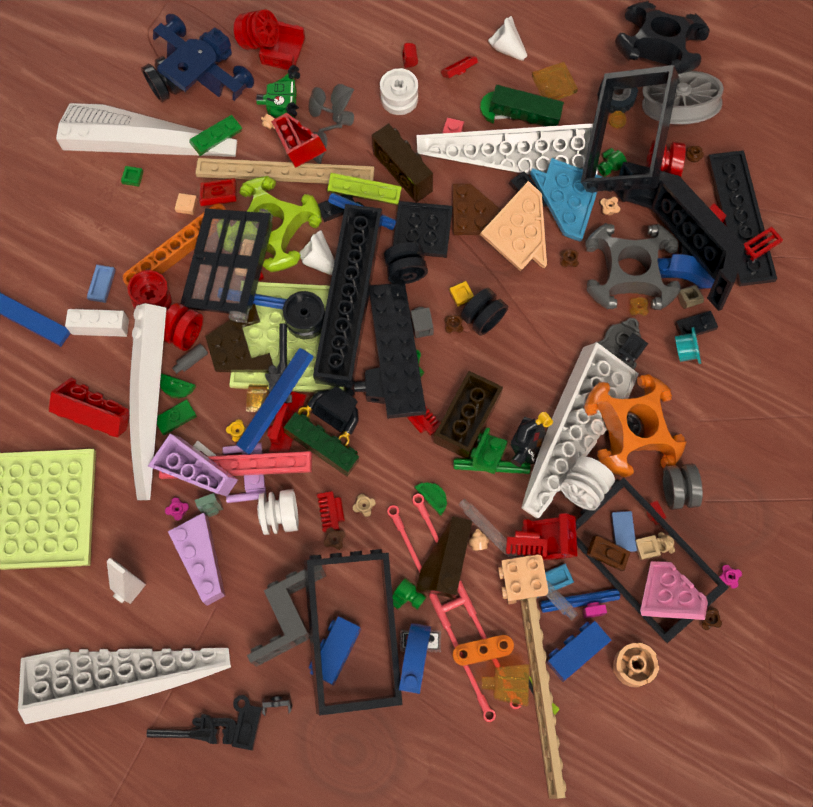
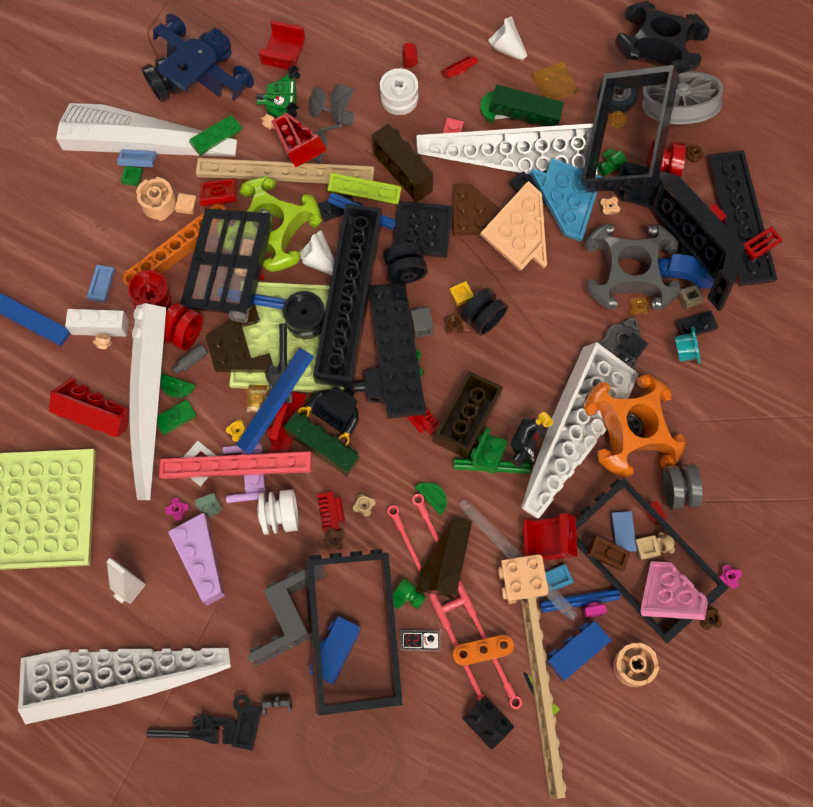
(102, 341): none -> light nougat plate
(136, 158): none -> medium blue tile
(156, 198): none -> light nougat brick
(187, 463): lavender wedge -> none
(256, 29): red wheel -> none
(415, 658): blue arch -> none
(478, 540): light nougat plate -> none
(488, 722): none -> black bracket
(509, 684): clear yellow torso -> none
(528, 539): red piece -> none
(573, 254): reddish brown plate -> none
(587, 483): white wheel -> none

